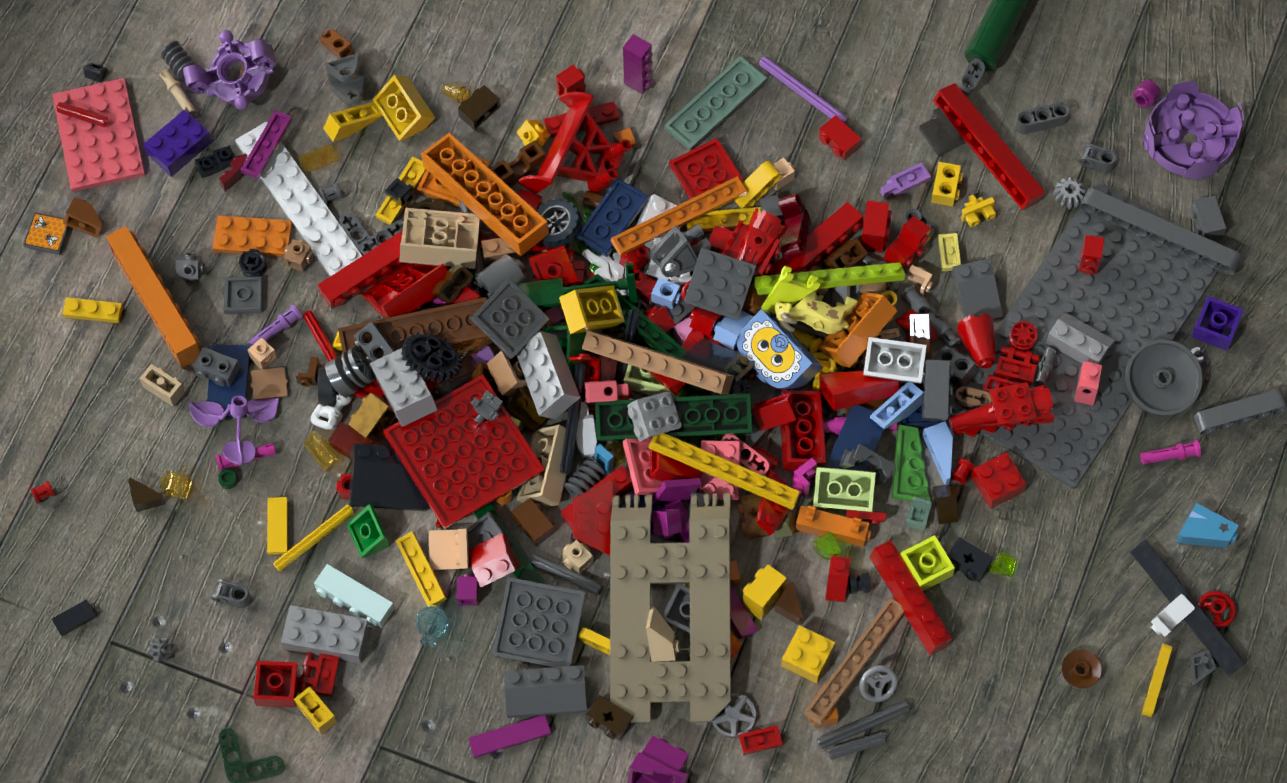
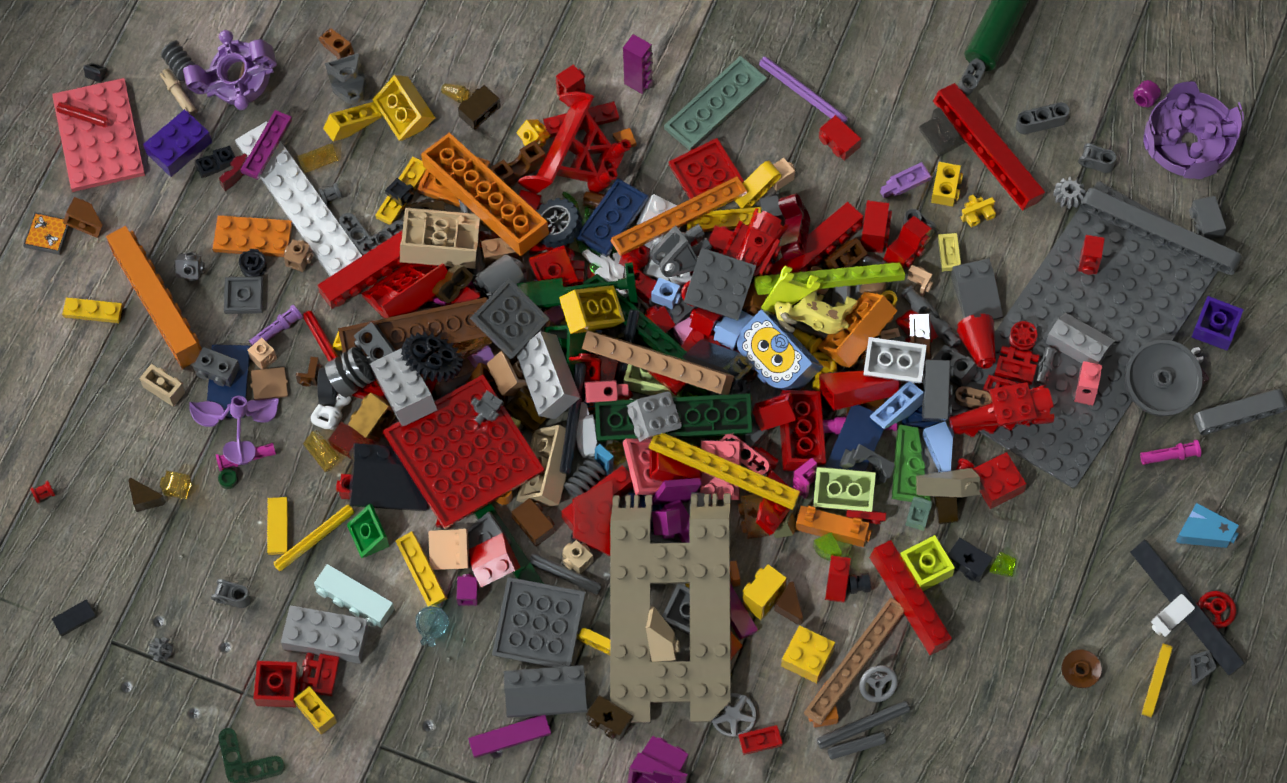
(949, 484): none -> dark tan slope

